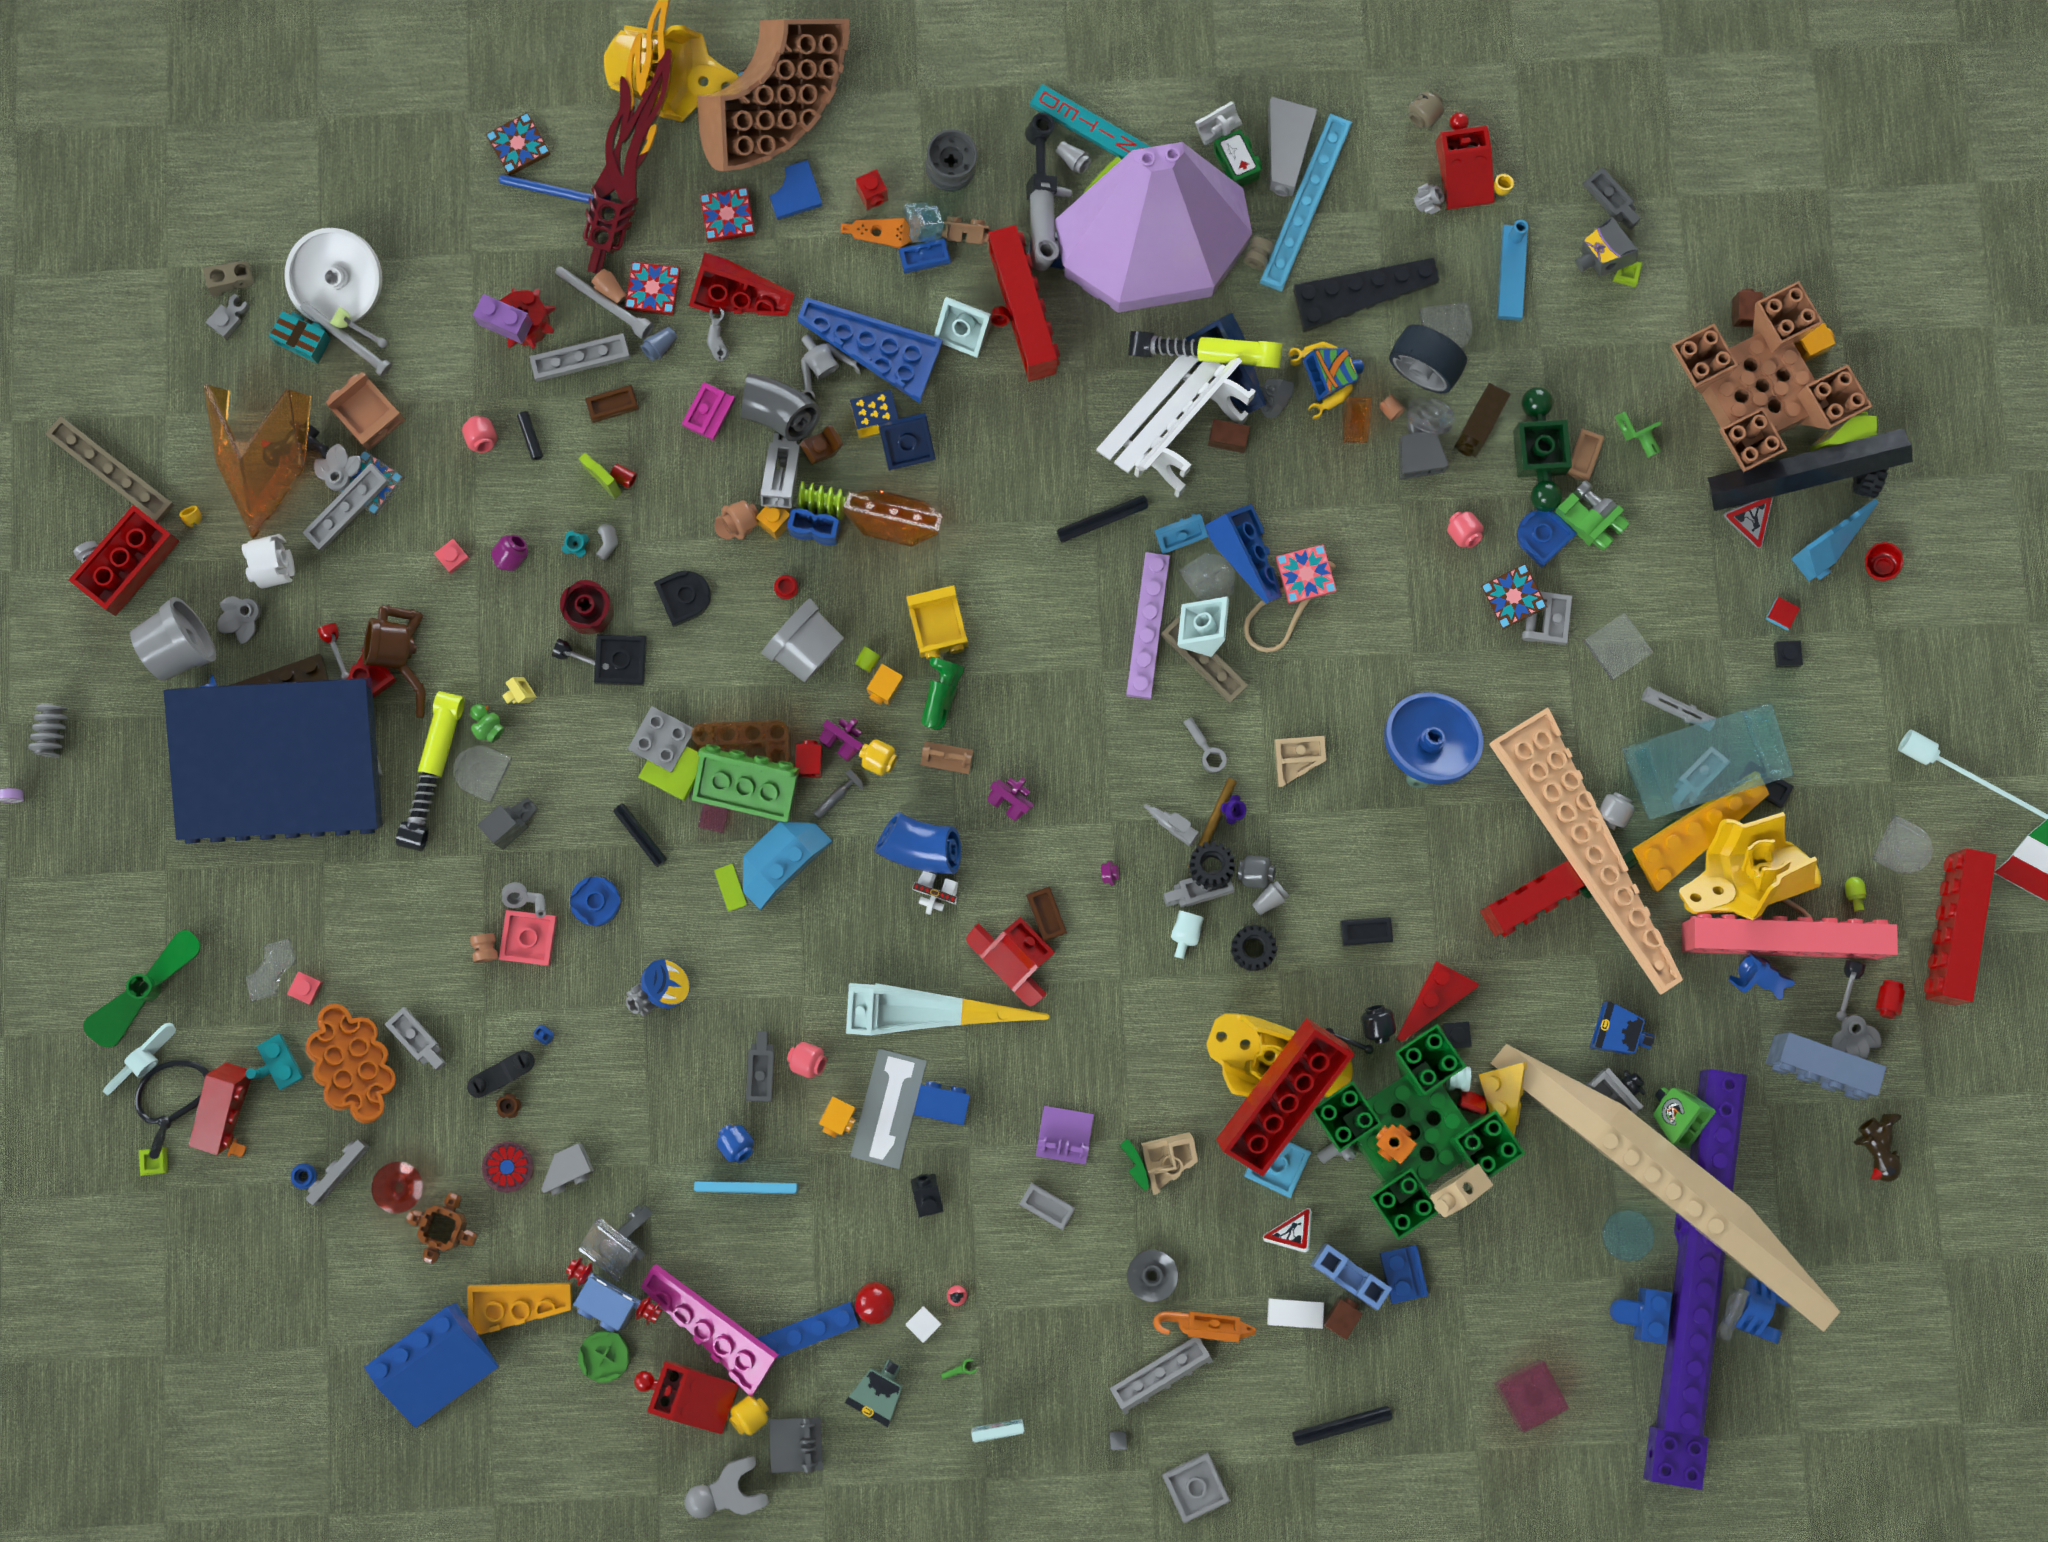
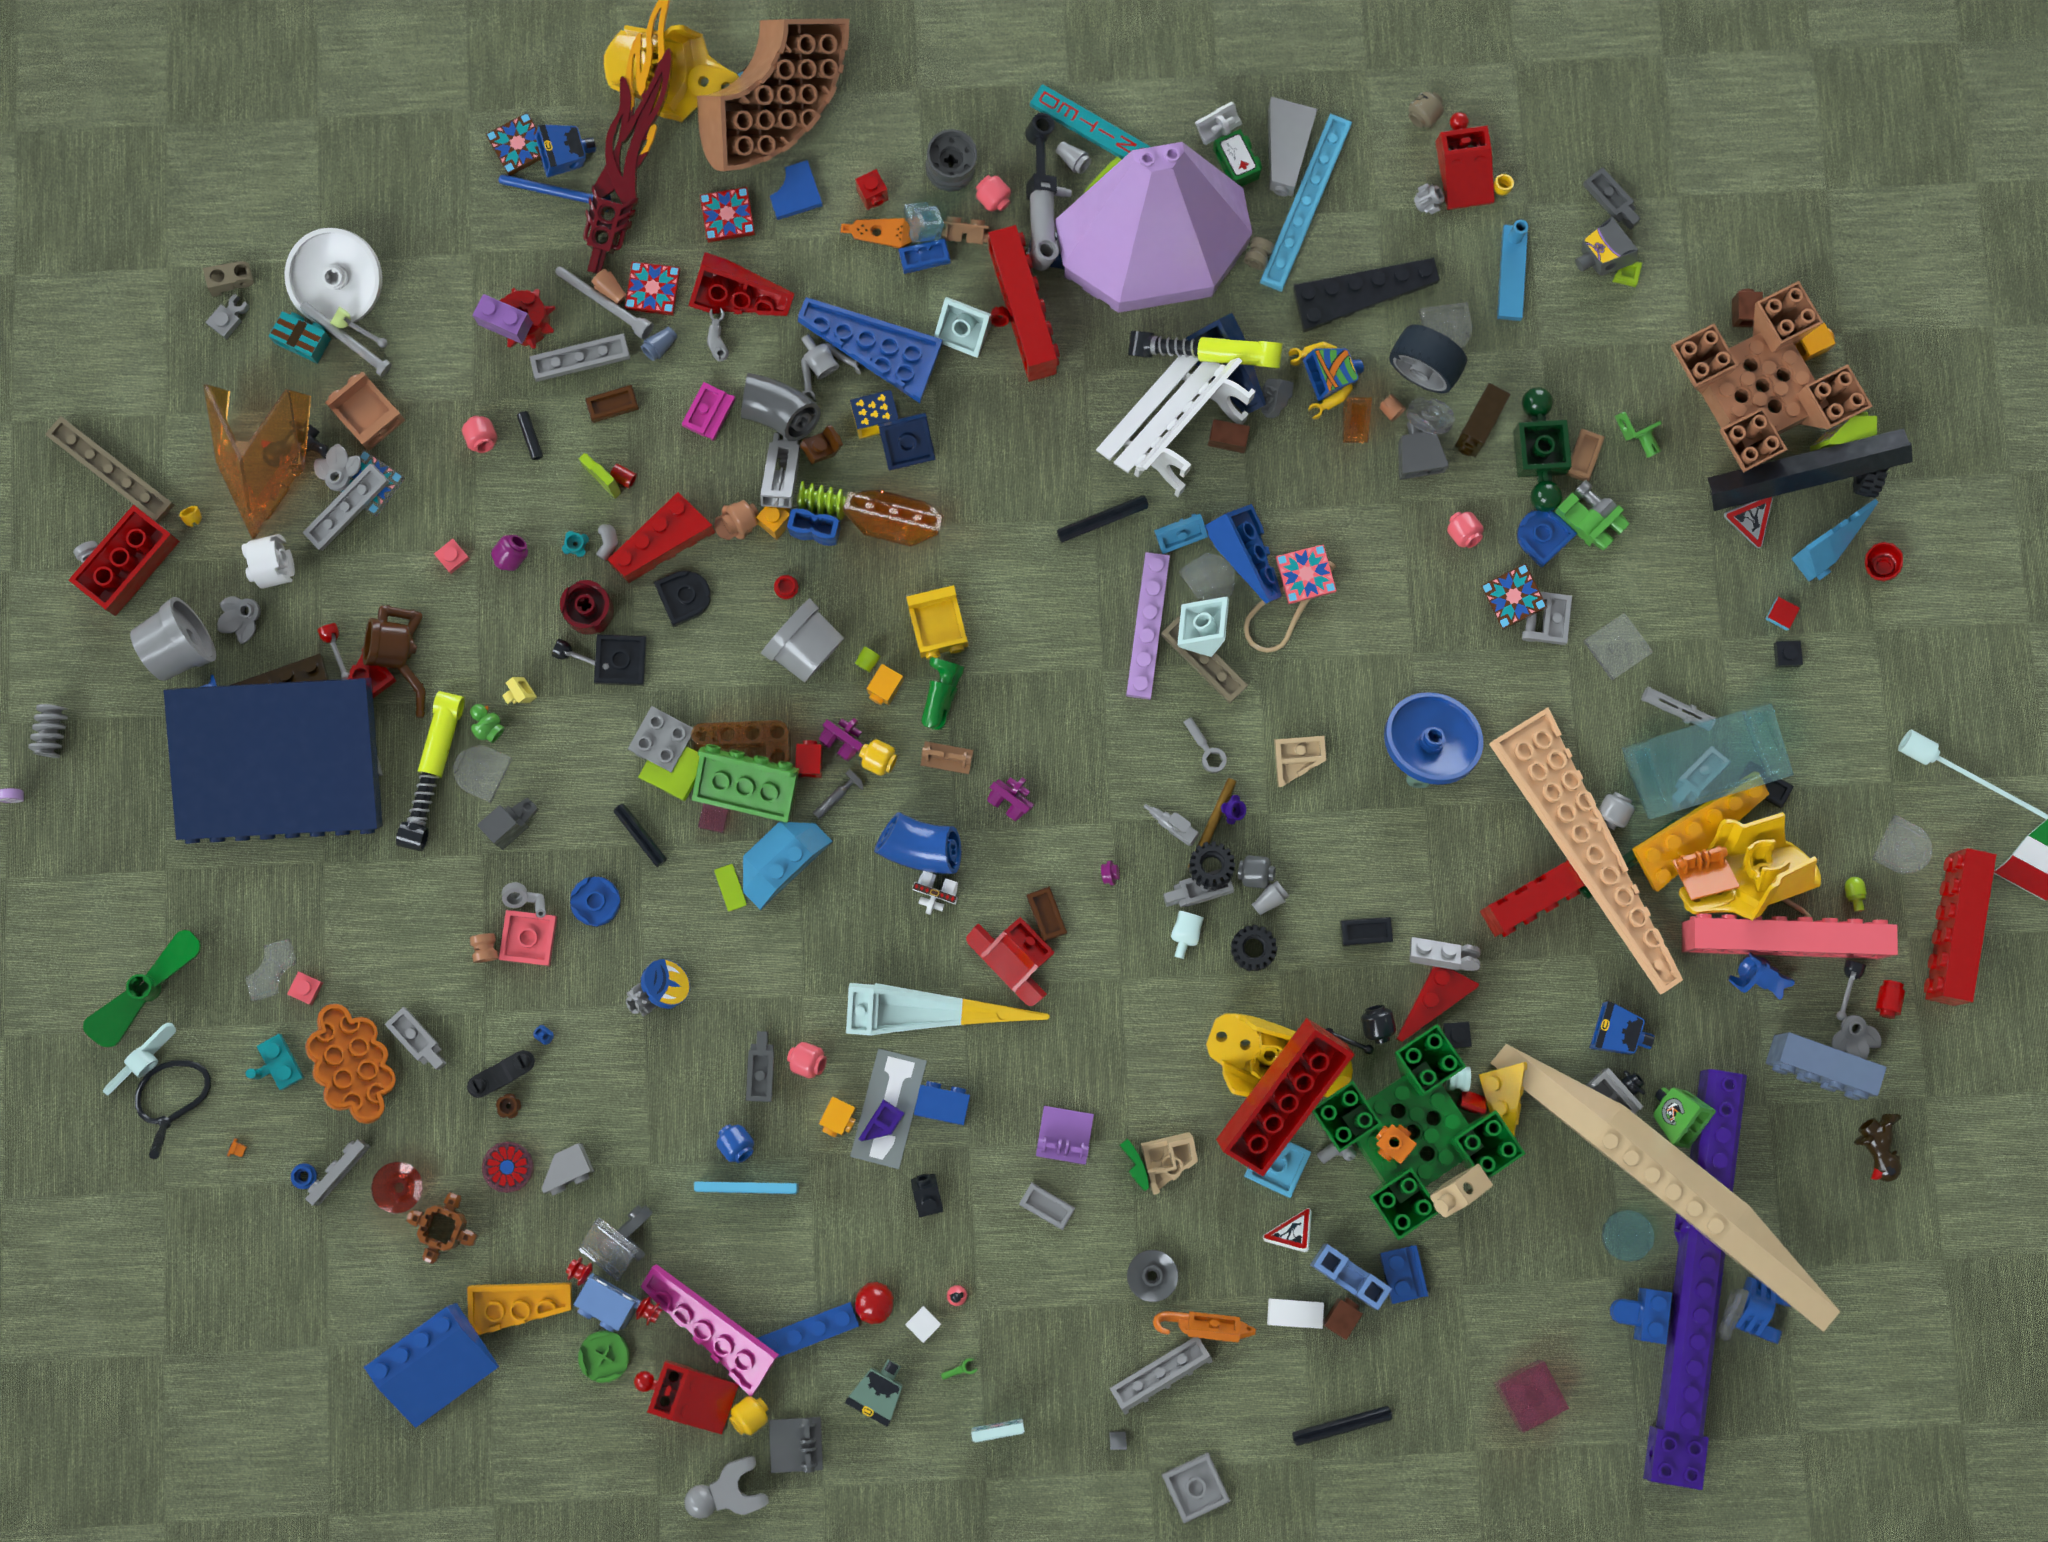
(153, 1166): lime tile -> none
(219, 1108): wedge -> none
(562, 148): none -> blue torso
(660, 538): none -> red wedge
(882, 1122): none -> dark purple tile
(993, 193): none -> coral head
(1444, 954): none -> light grey hinge
(1706, 873): none -> orange hinge

